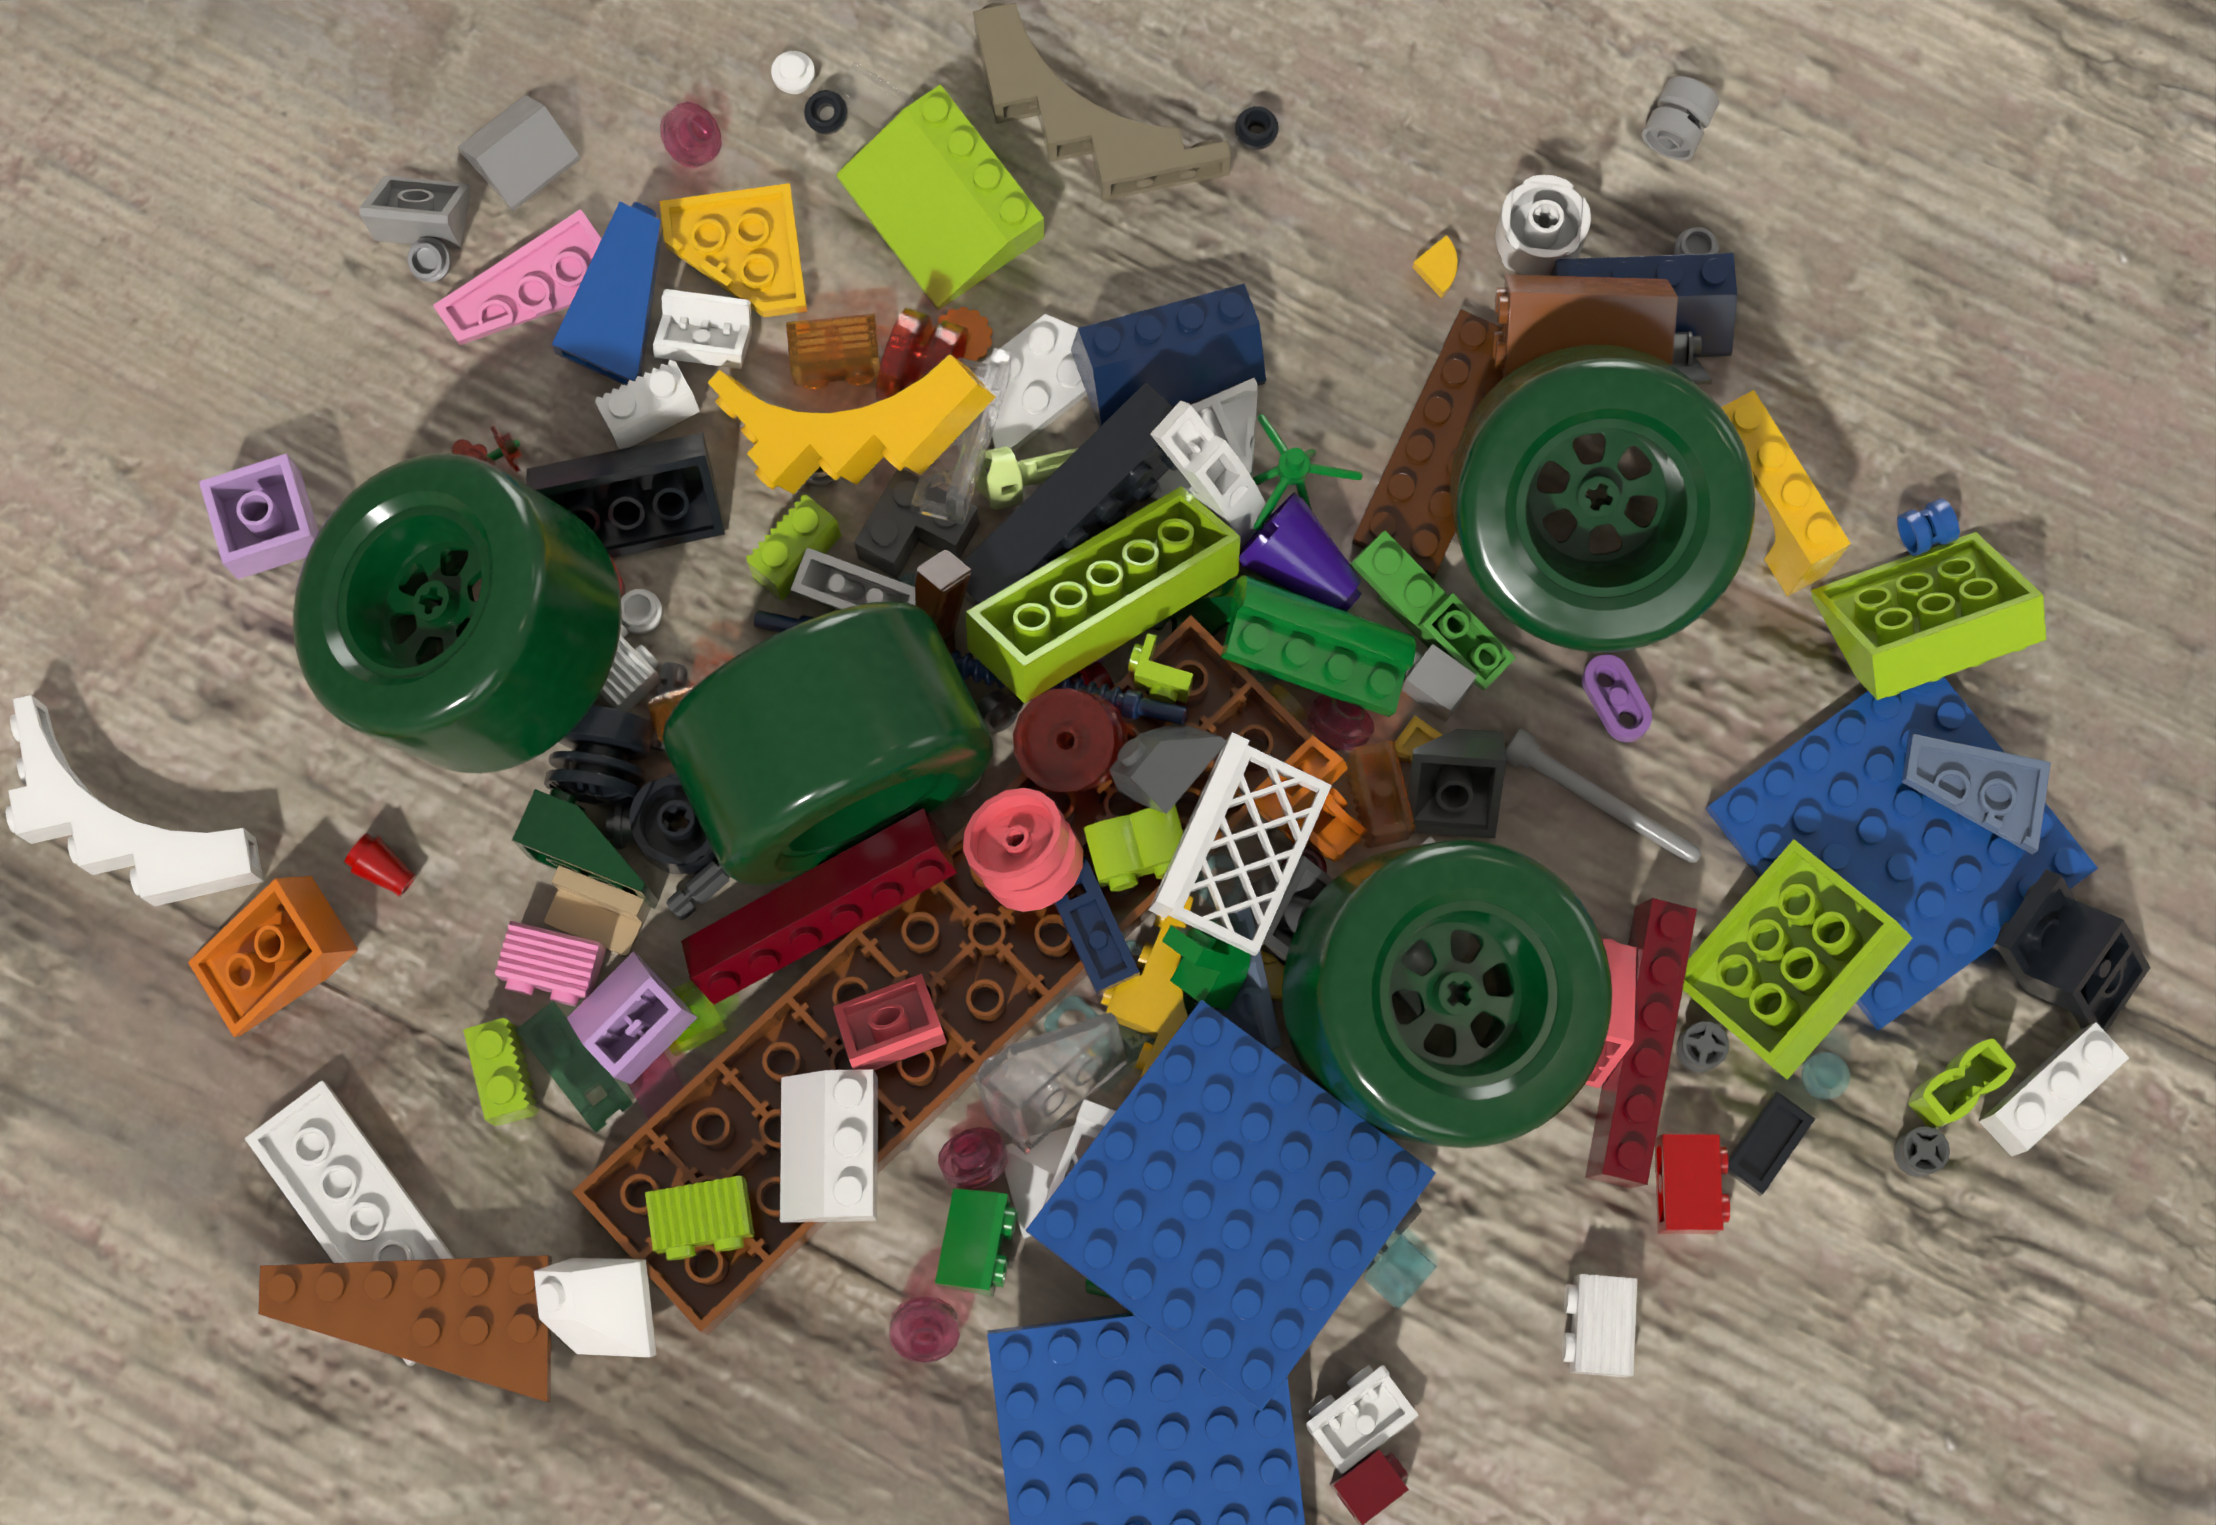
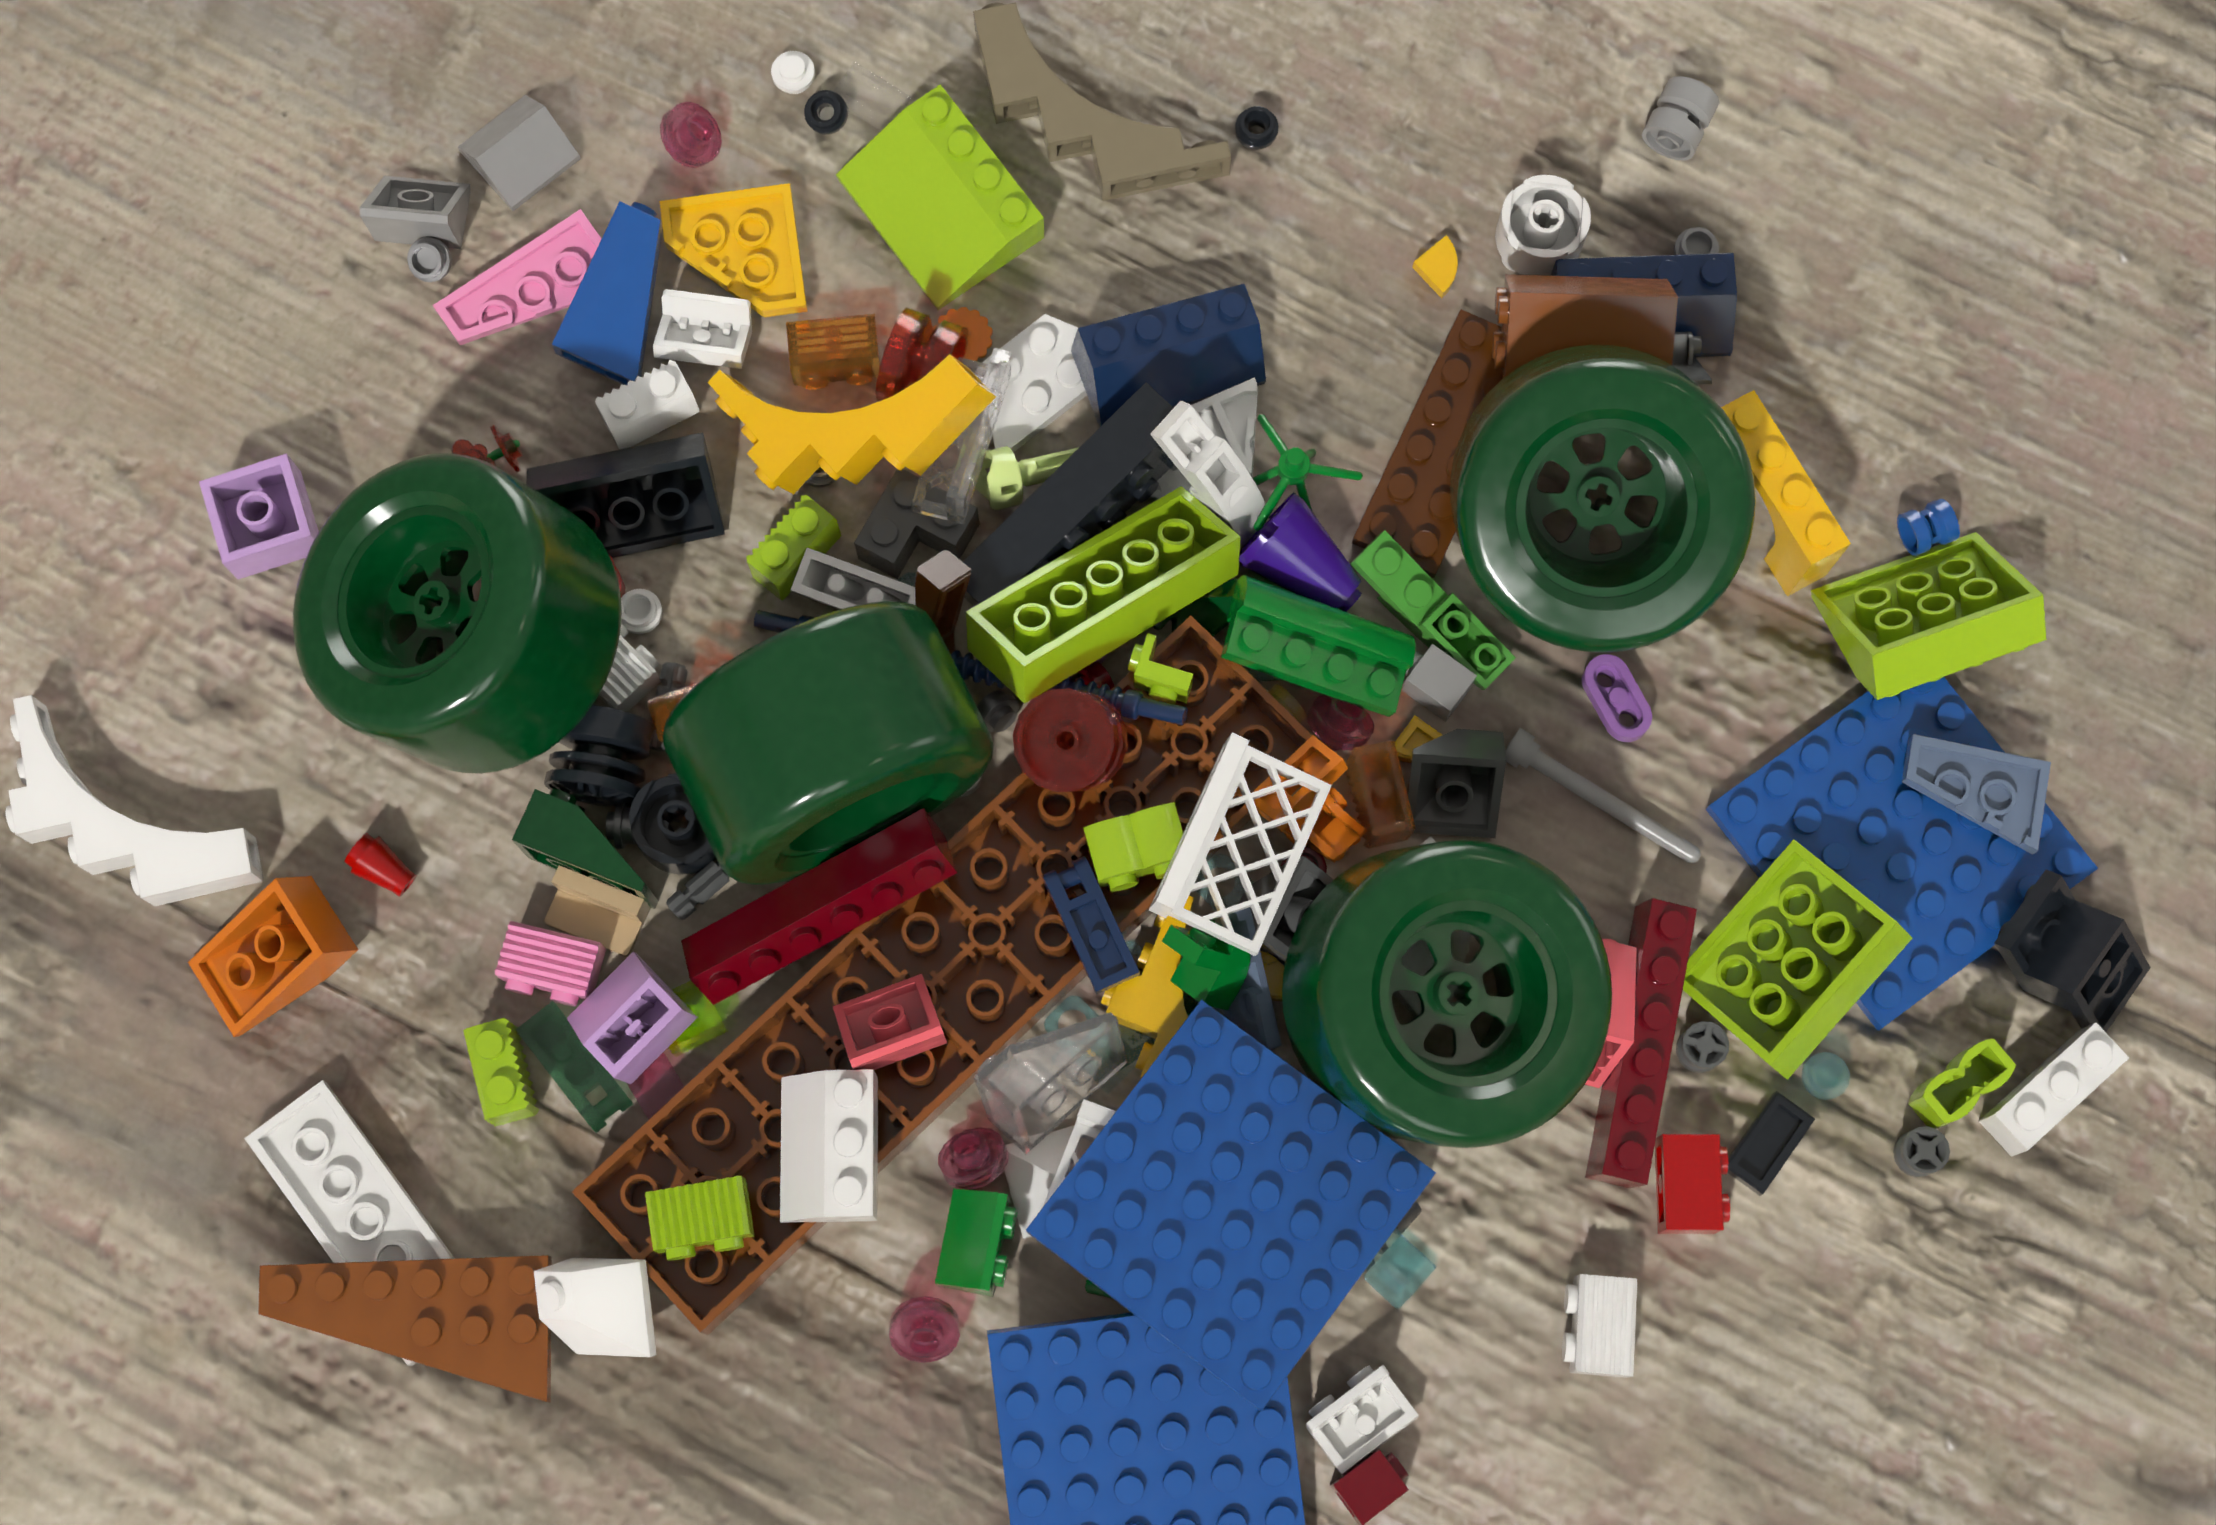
(1023, 849): coral wheel -> none
(1163, 764): dark grey slope -> none

